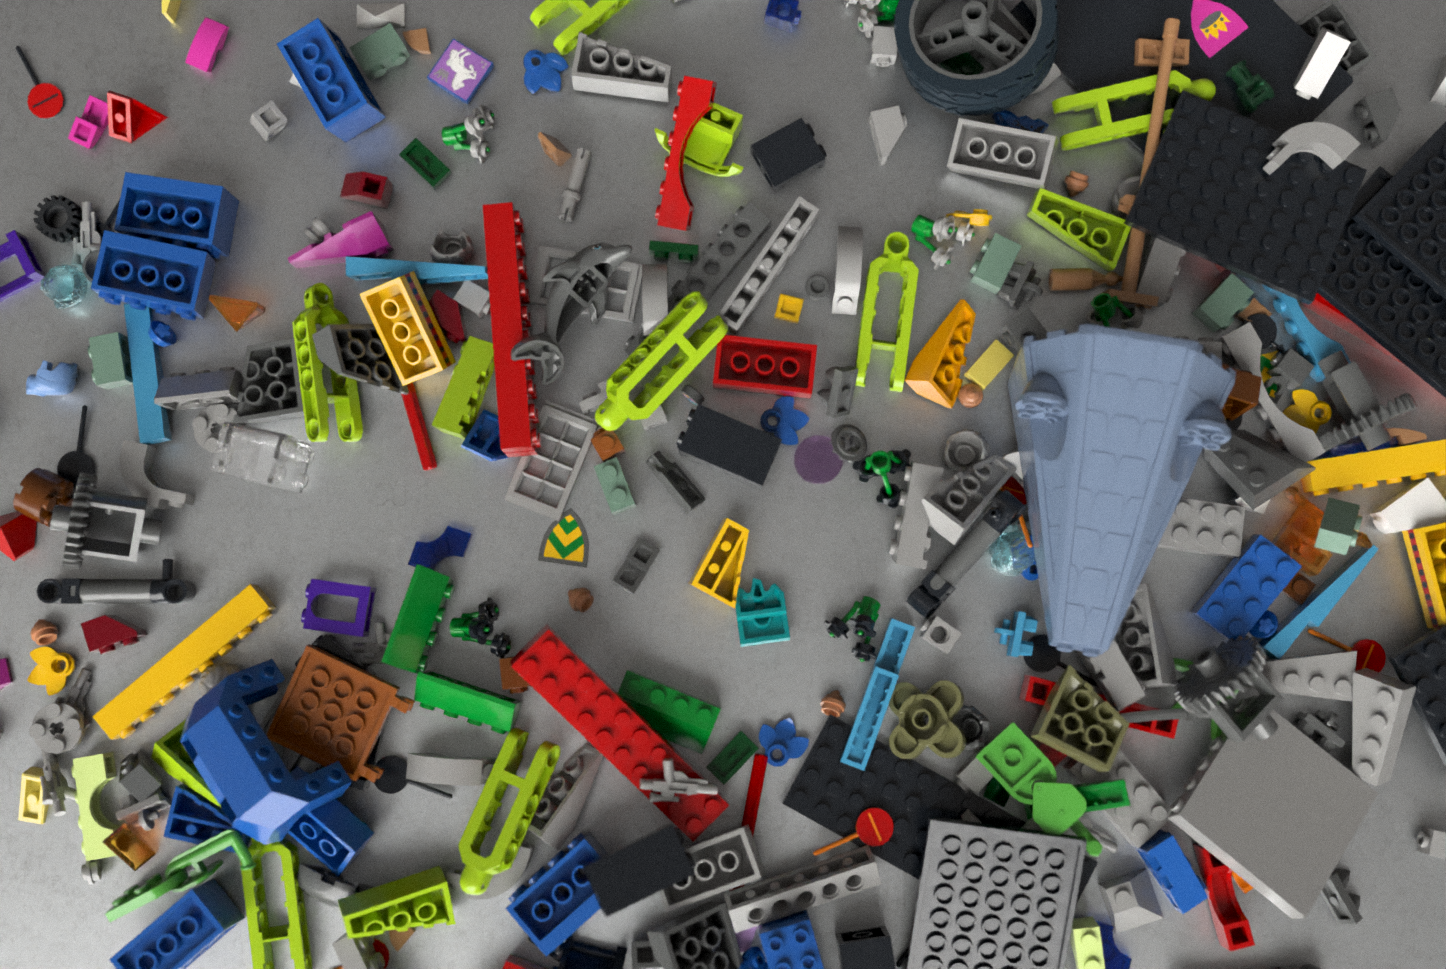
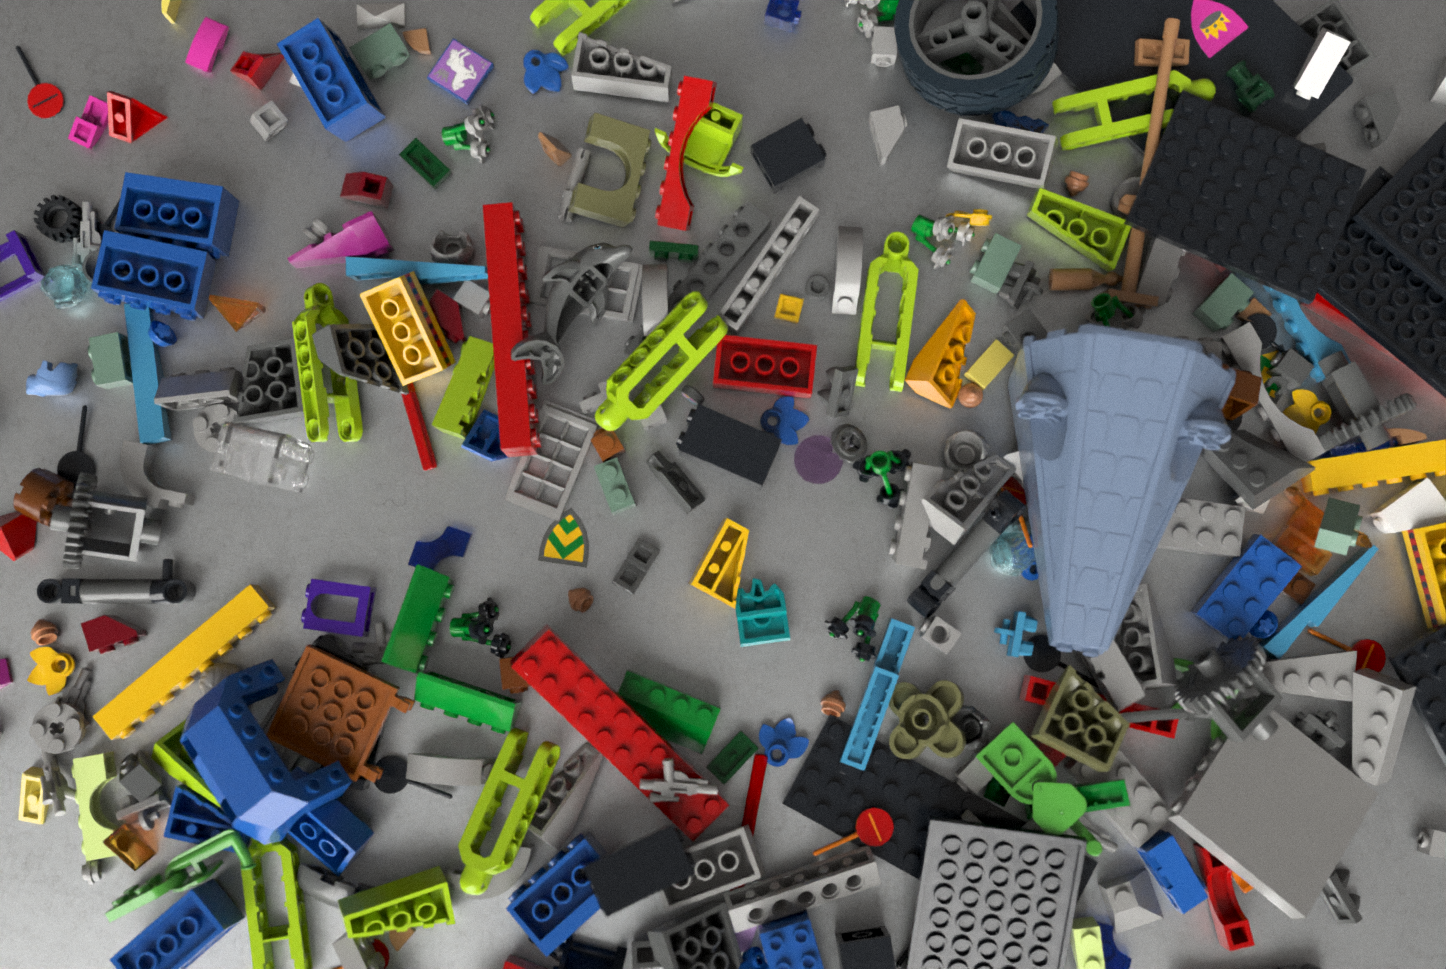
(257, 68): none -> red slope
(630, 145): none -> olive arch
(1320, 138): light grey arch -> none

